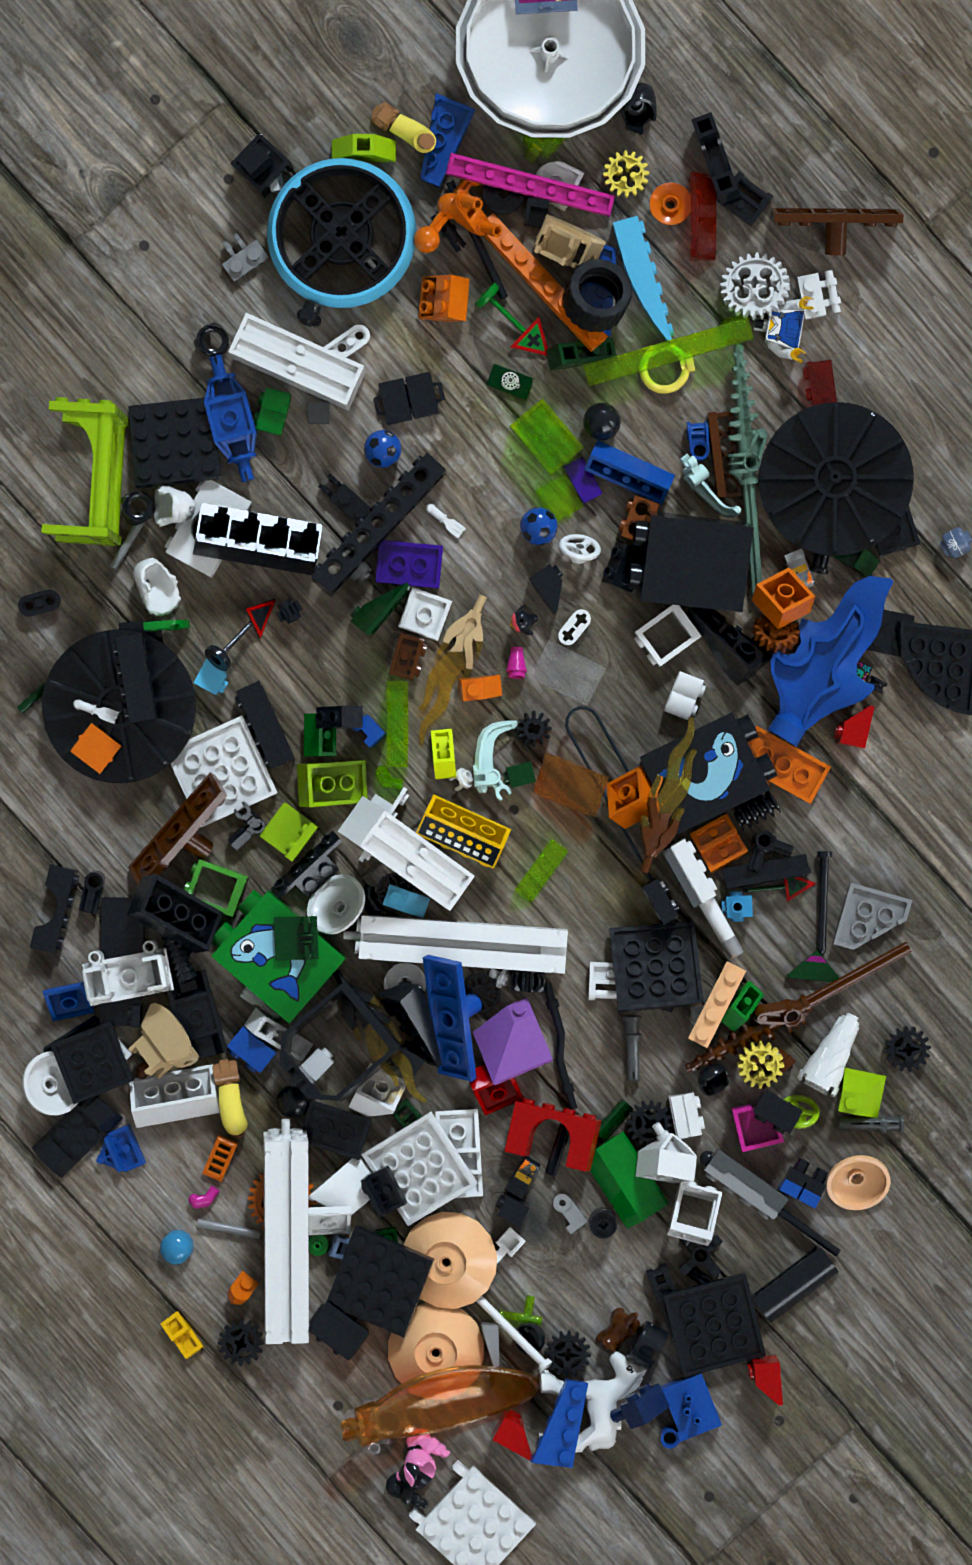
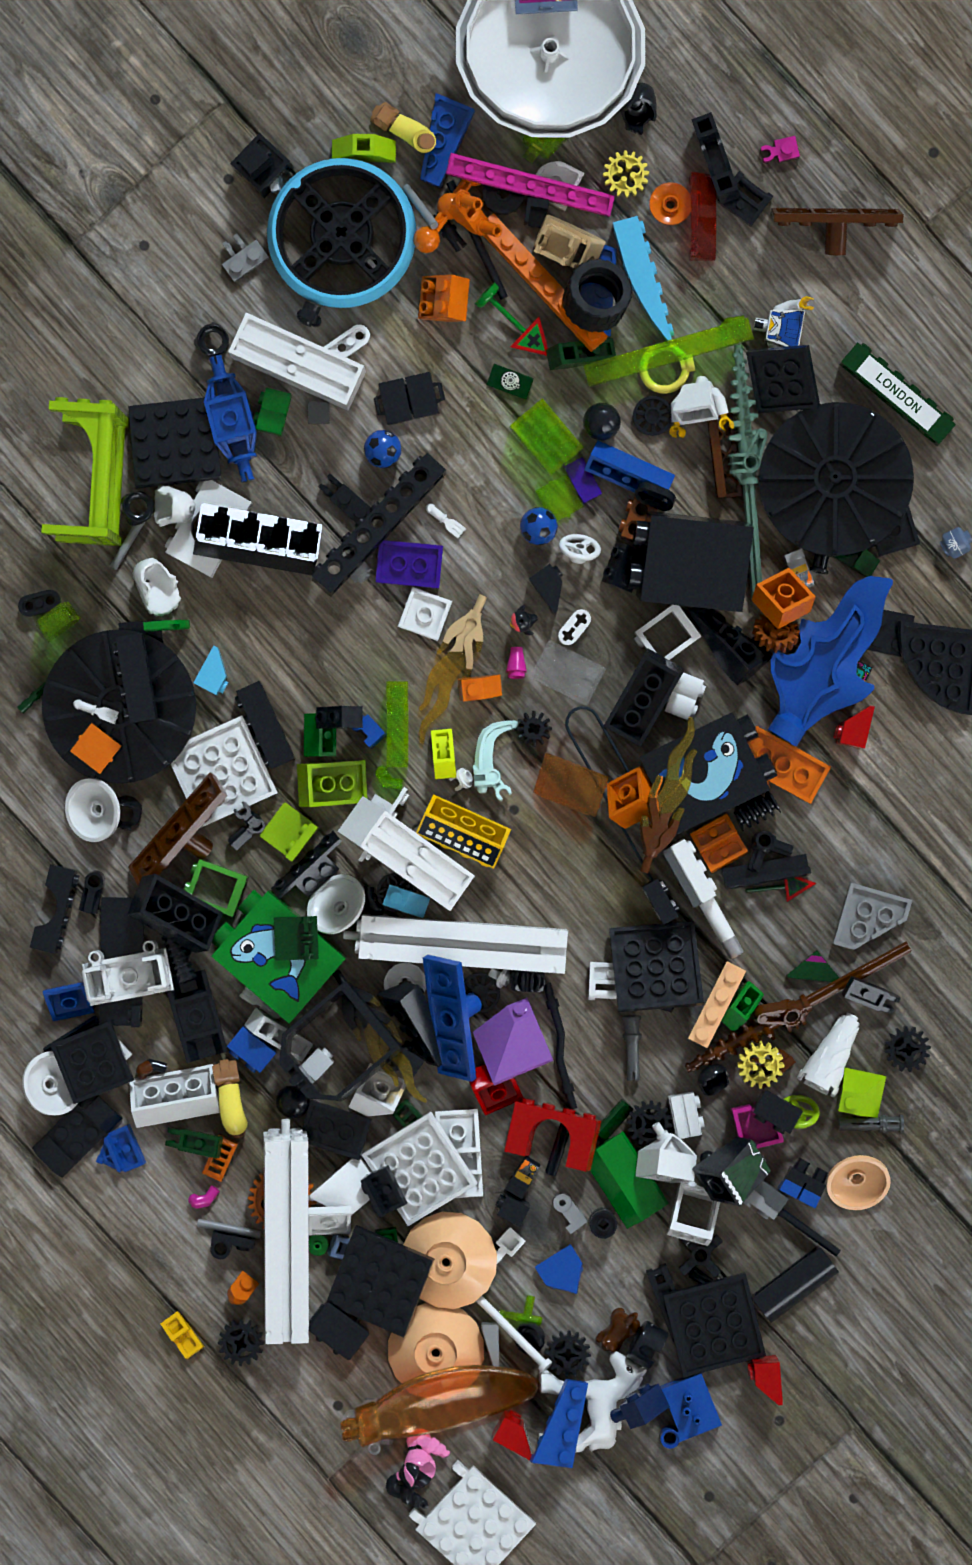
(57, 621): none -> clear neon green torso
(84, 810): none -> white dish
(136, 807): none -> black piece
(163, 1042): tan piece -> none
(176, 1247): dark azure hair -> none
(196, 1142): none -> dark green hinge
(242, 1242): none -> black plate
(258, 617): black piece -> none
(289, 611): black gear -> none
(375, 612): dark green slope -> none
(407, 657): reddish brown bracket -> none
(420, 206): none -> light grey bar
(519, 775): dark green brick -> none
(541, 870): clear neon green slope -> none
(562, 1270): none -> blue slope
(644, 697): none -> black brick
(652, 415): none -> black wheel
(655, 496): none -> black beam
(695, 477): light aqua piece -> none
(696, 404): none -> white torso
(698, 437): blue piece -> none
(732, 1171): none -> black slope
(744, 910): dark azure brick -> none
(756, 268): white gear -> none
(783, 379): none -> black plate
(784, 150): none -> dark pink plate
(811, 286): white plate -> none
(820, 382): clear red bracket -> none
(823, 898): black bar -> none
(869, 995): none -> hinge
(878, 684): black bush -> none
(897, 393): none -> brick

